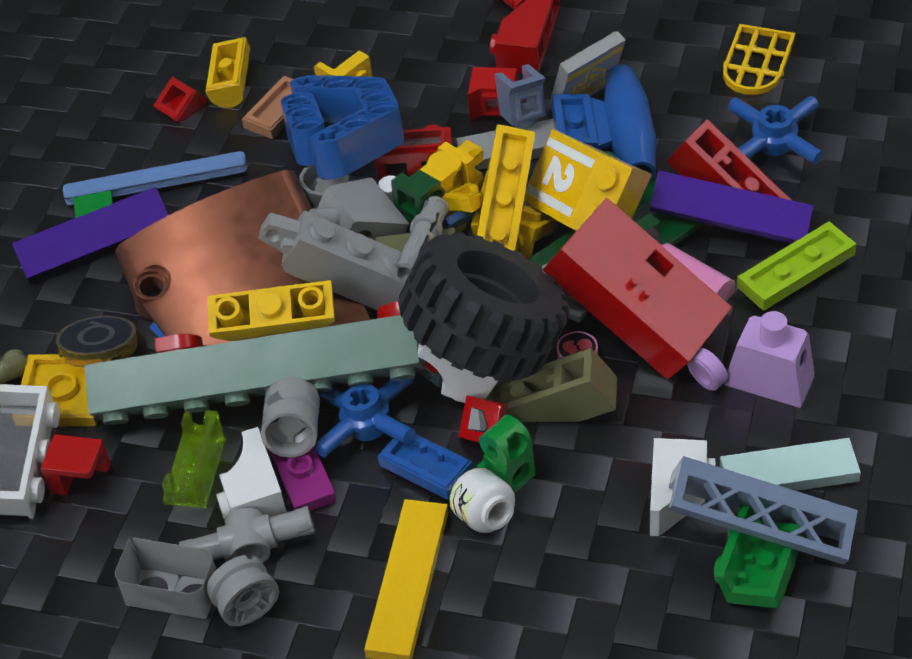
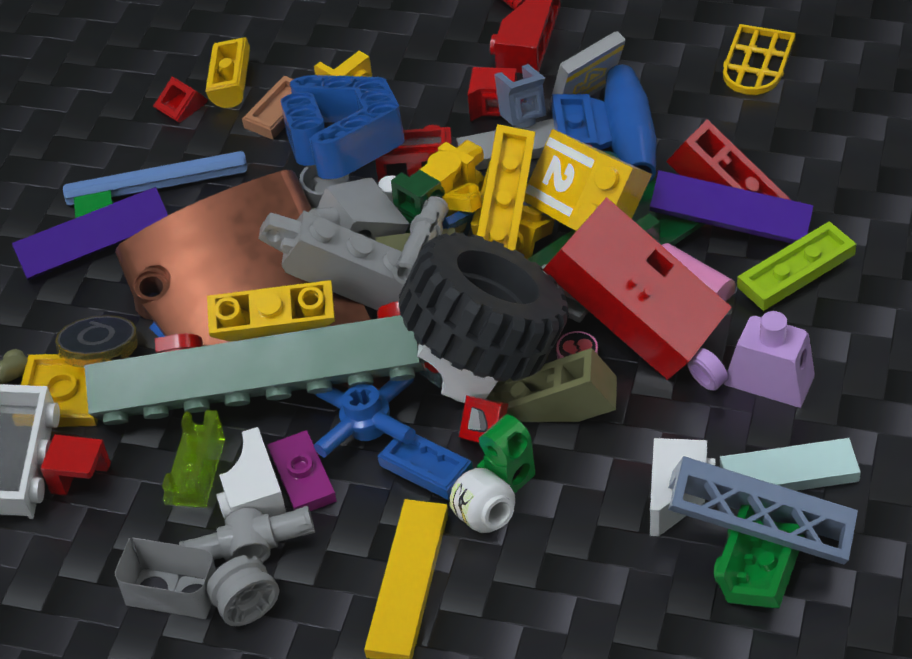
(290, 417): light grey wheel -> none
(777, 129): blue bar -> none

